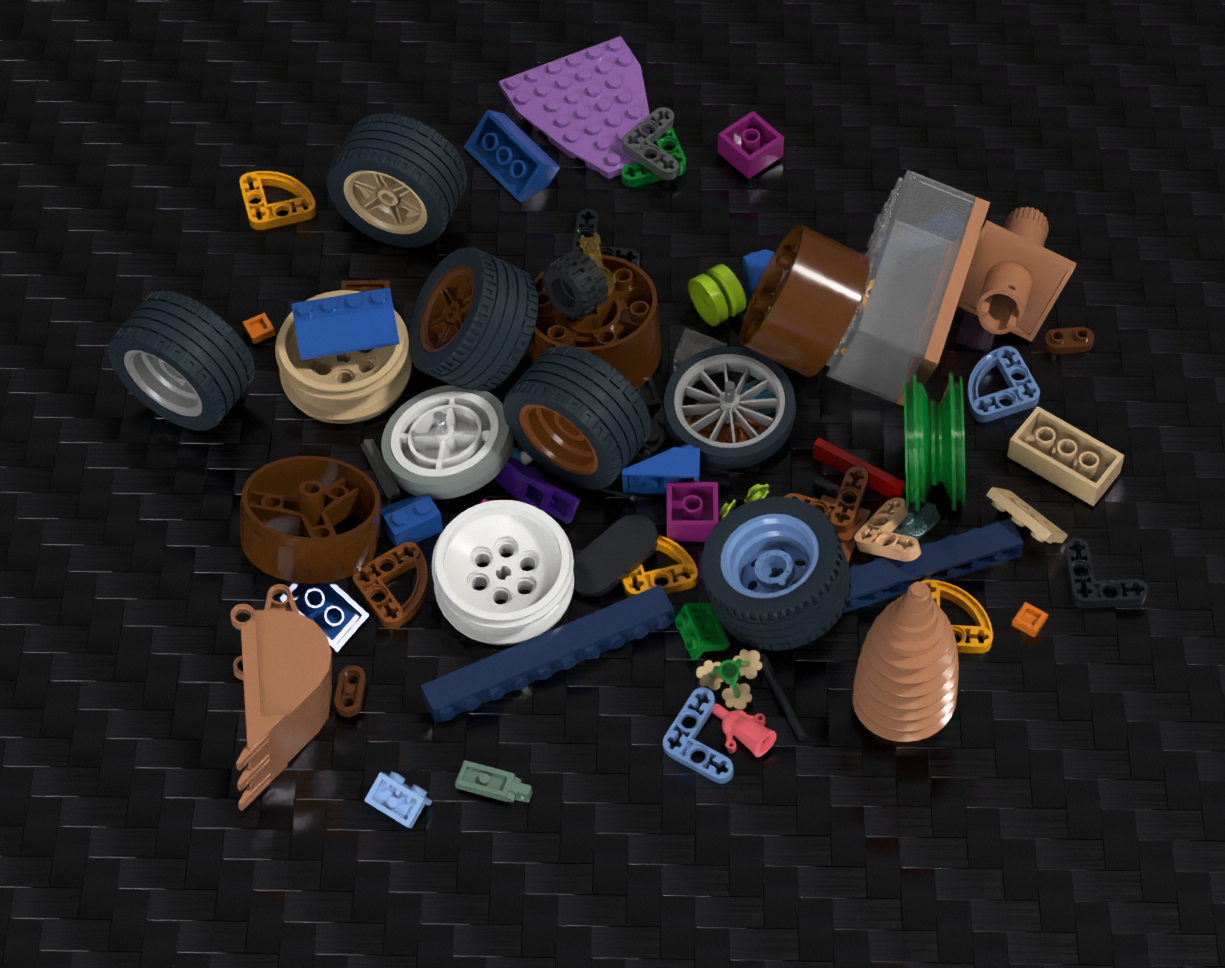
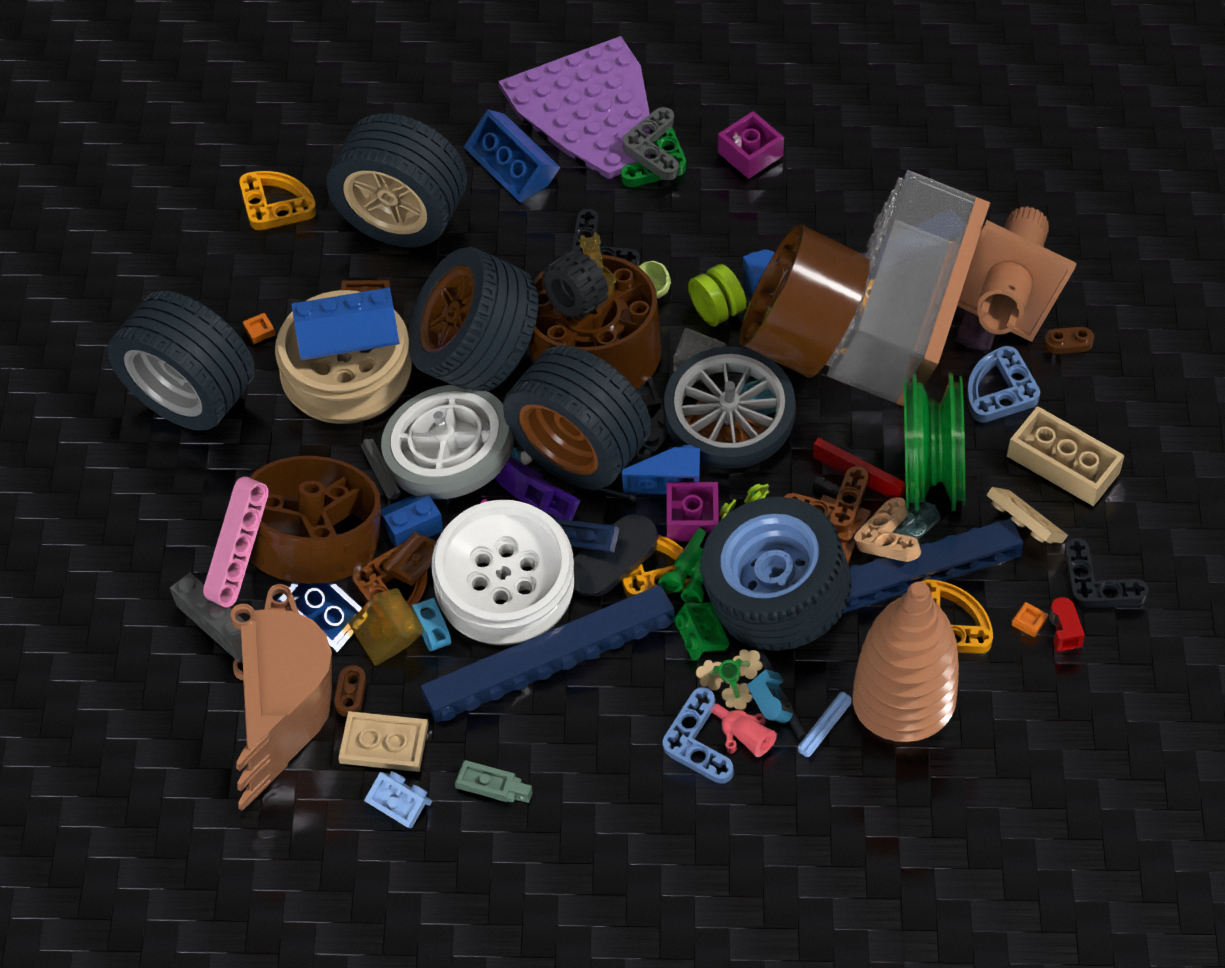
(208, 615): none -> dark grey brick
(235, 541): none -> bright pink beam
(383, 741): none -> tan plate
(385, 625): none -> clear yellow slope
(411, 559): none -> reddish brown plate
(435, 630): none -> dark azure leg
(590, 535): none -> dark blue tile
(658, 275): none -> yellowish green hair
(687, 564): none -> green piece
(769, 697): none -> dark azure leg
(824, 724): none -> light blue axle
(1067, 623): none -> red leg

